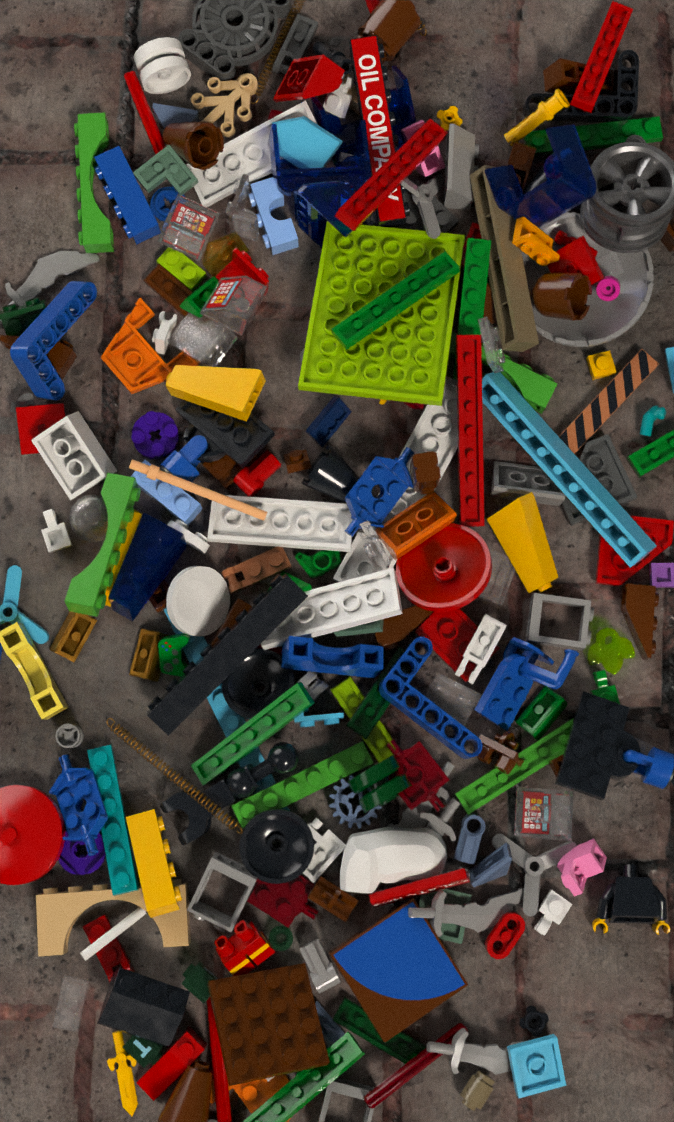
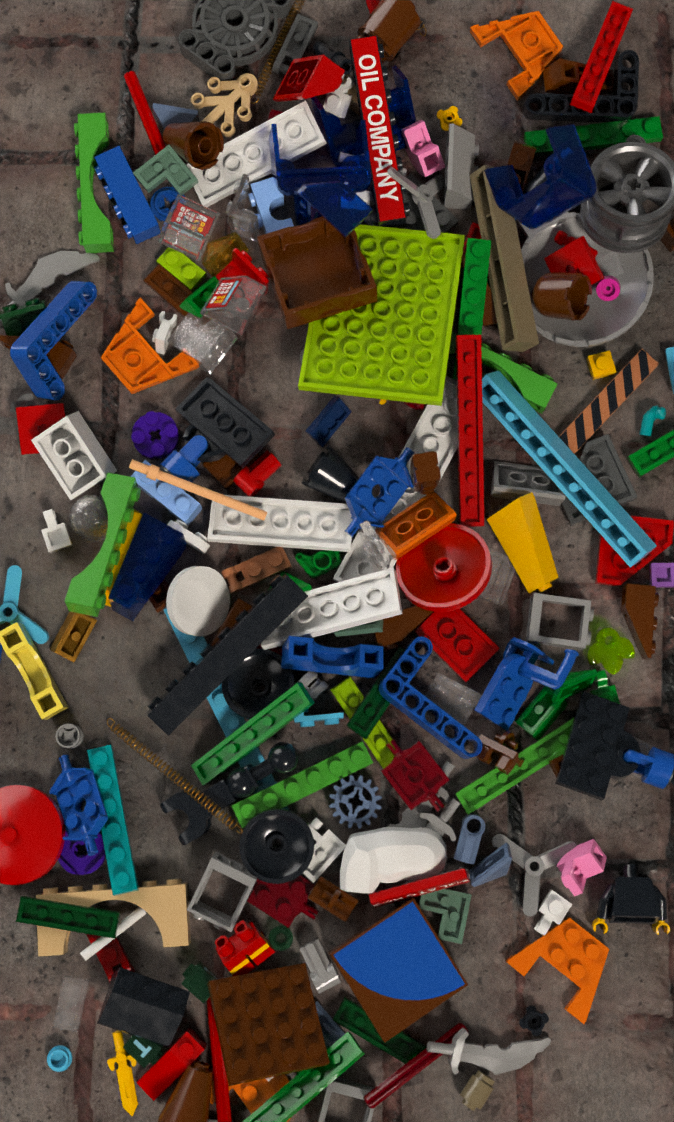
(59, 1058): none -> medium azure plate
(68, 917): none -> dark green tile
(146, 656): pearl gold slope -> none
(153, 864): yellow brick -> none
(162, 65): white wheel -> none
(172, 654): green piece -> none
(217, 388): yellow slope -> none
(297, 461): reddish brown plate -> none
(305, 143): medium azure tile -> none
(316, 271): none -> reddish brown tile
(379, 783): dark green wheel -> none
(390, 175): red plate -> none
(395, 300): green plate -> none
(470, 914): light grey sword -> none
(481, 646): white hinge -> none
(490, 336): clear plate -> none
(507, 936): red plate -> none
(529, 41): none -> orange wing
(534, 242): light orange bracket -> none
(536, 1065): medium azure plate -> none
(544, 813): clear slope -> none
(545, 111): yellow pin -> none
(573, 954): none -> orange wing
(574, 684): none -> green slope

